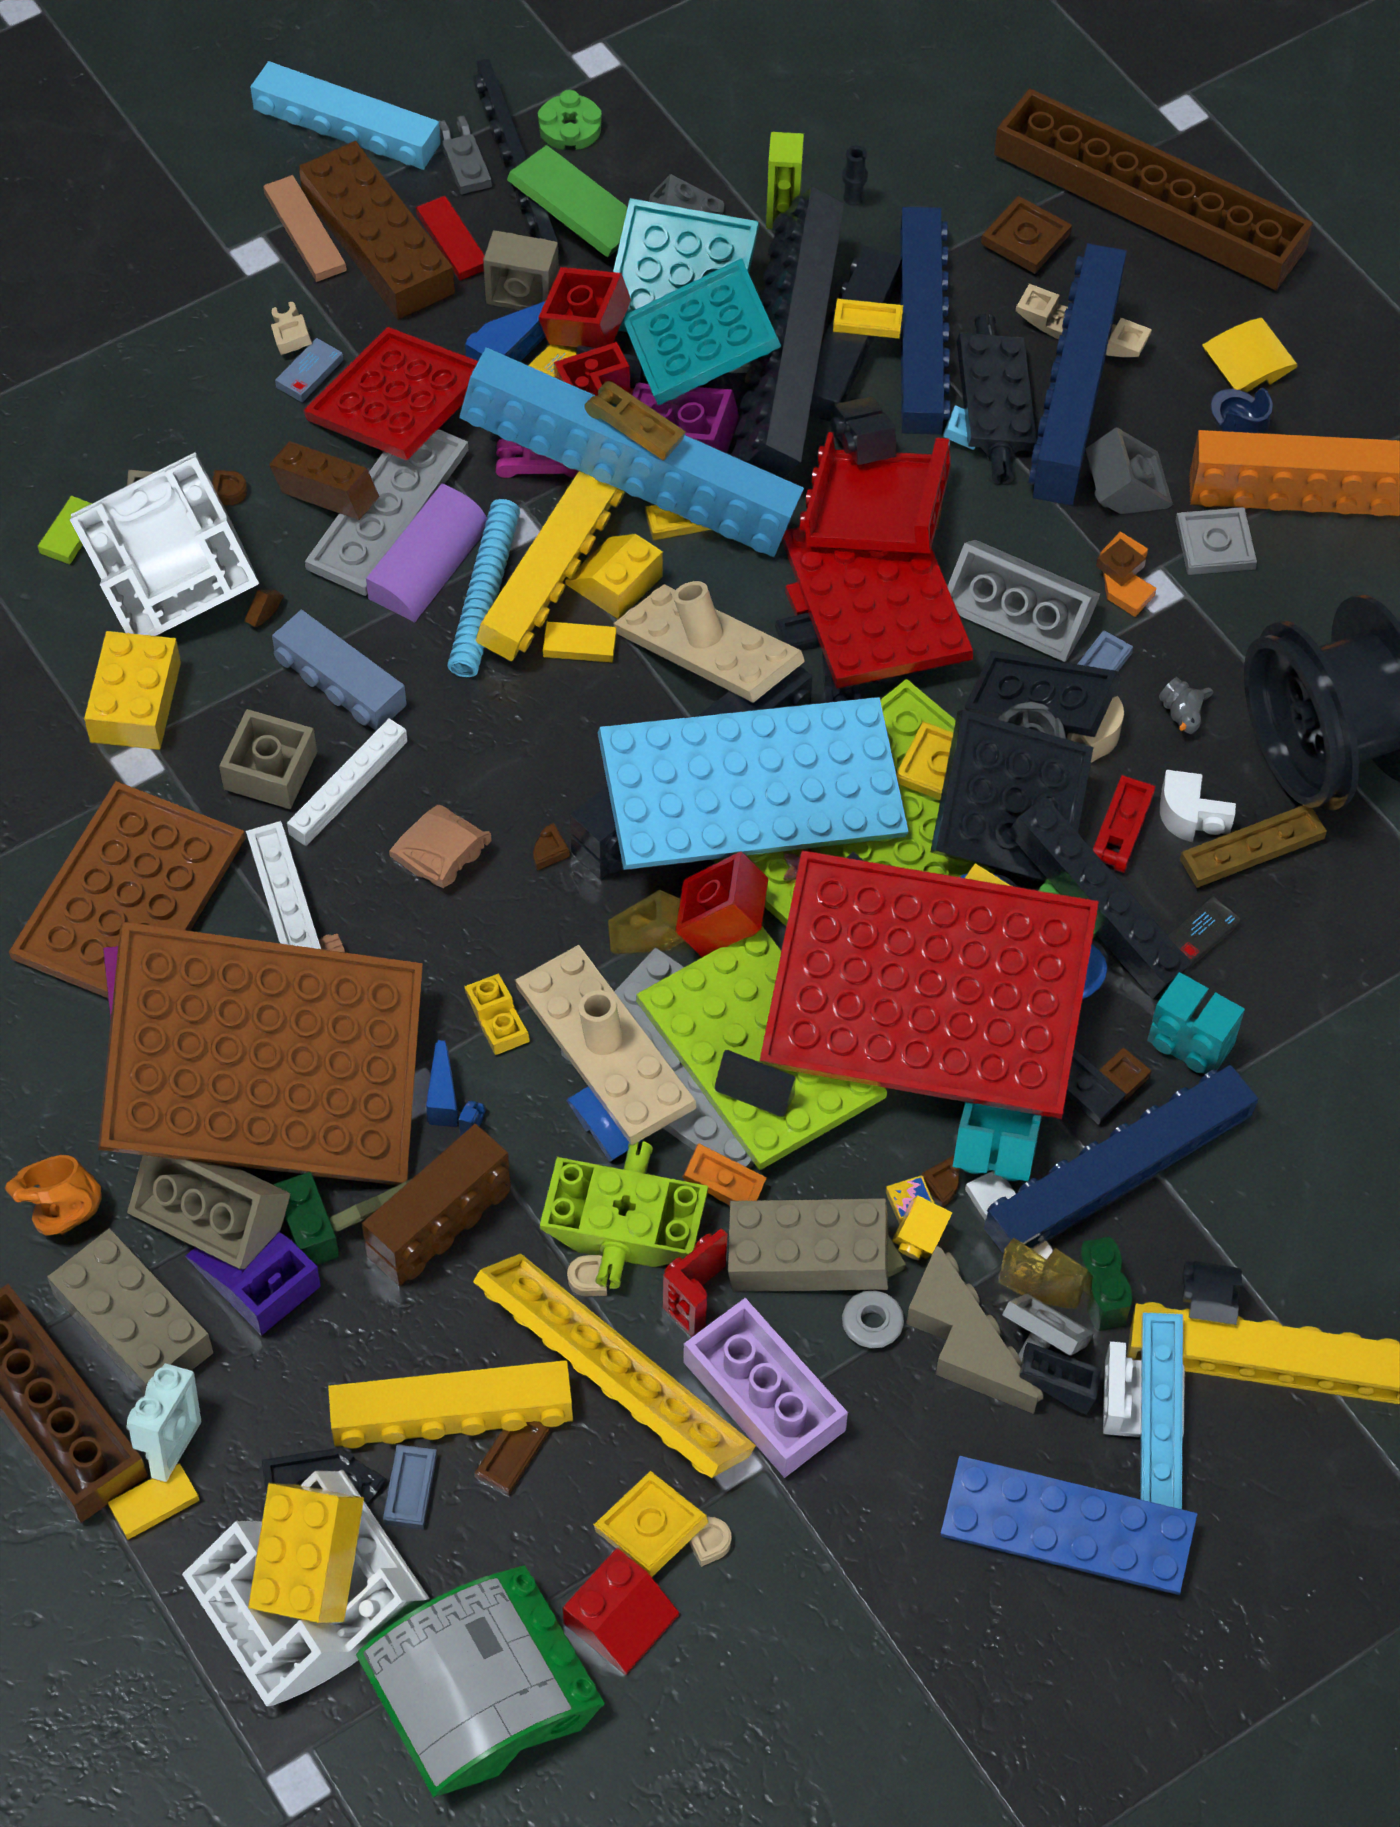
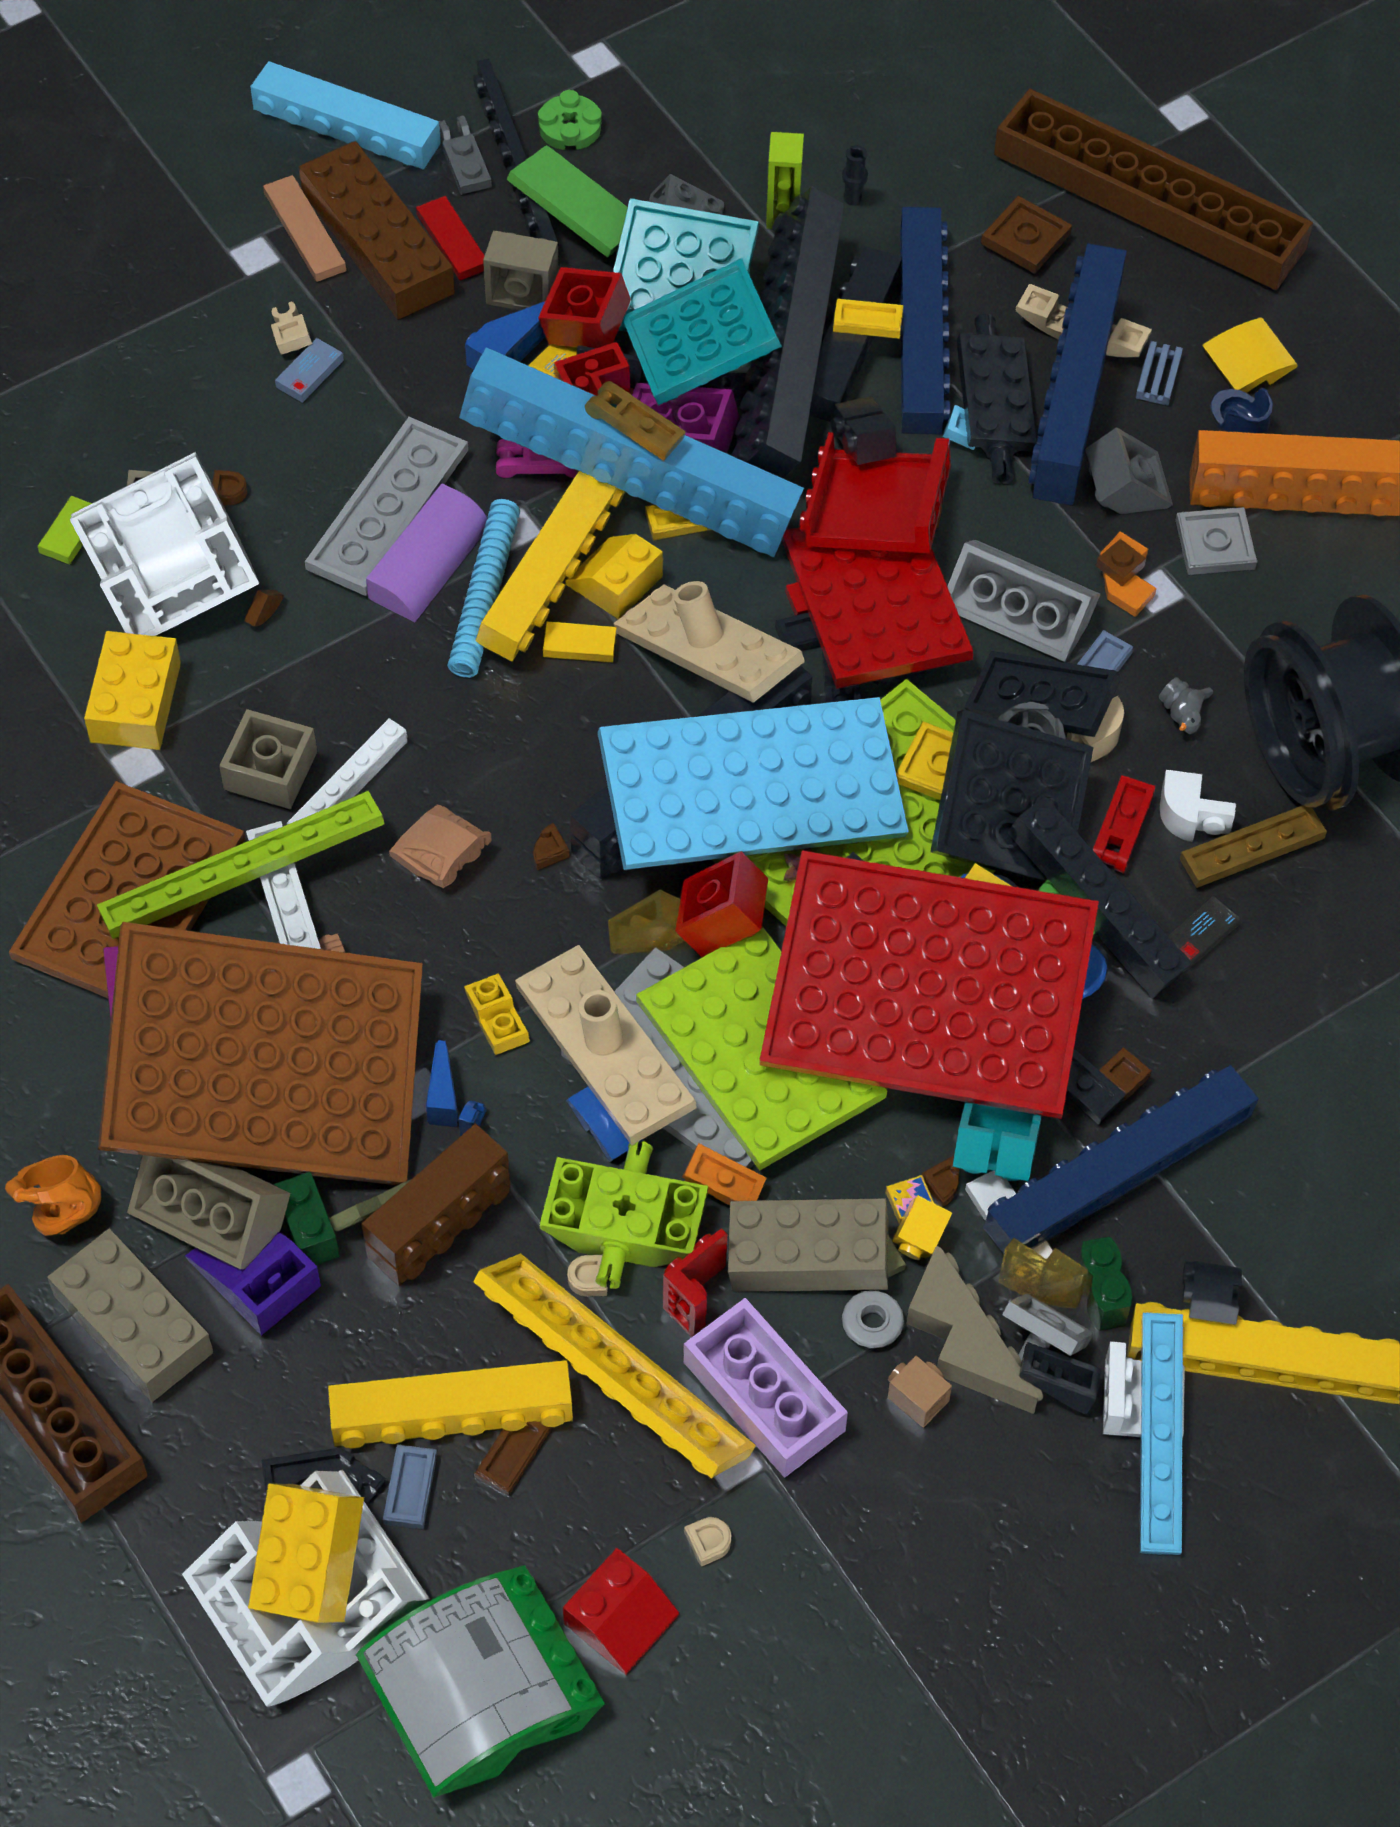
(153, 1502): yellow tile -> none
(165, 1419): light aqua plate -> none
(242, 863): none -> lime plate
(324, 480): reddish brown brick -> none
(338, 670): sand blue brick -> none
(394, 393): red plate -> none
(651, 1523): yellow tile -> none
(755, 1083): black slope -> none
(919, 1390): none -> medium nougat brick
(1069, 1525): blue plate -> none
(1164, 354): none -> sand blue tile
(1200, 1041): teal piece -> none

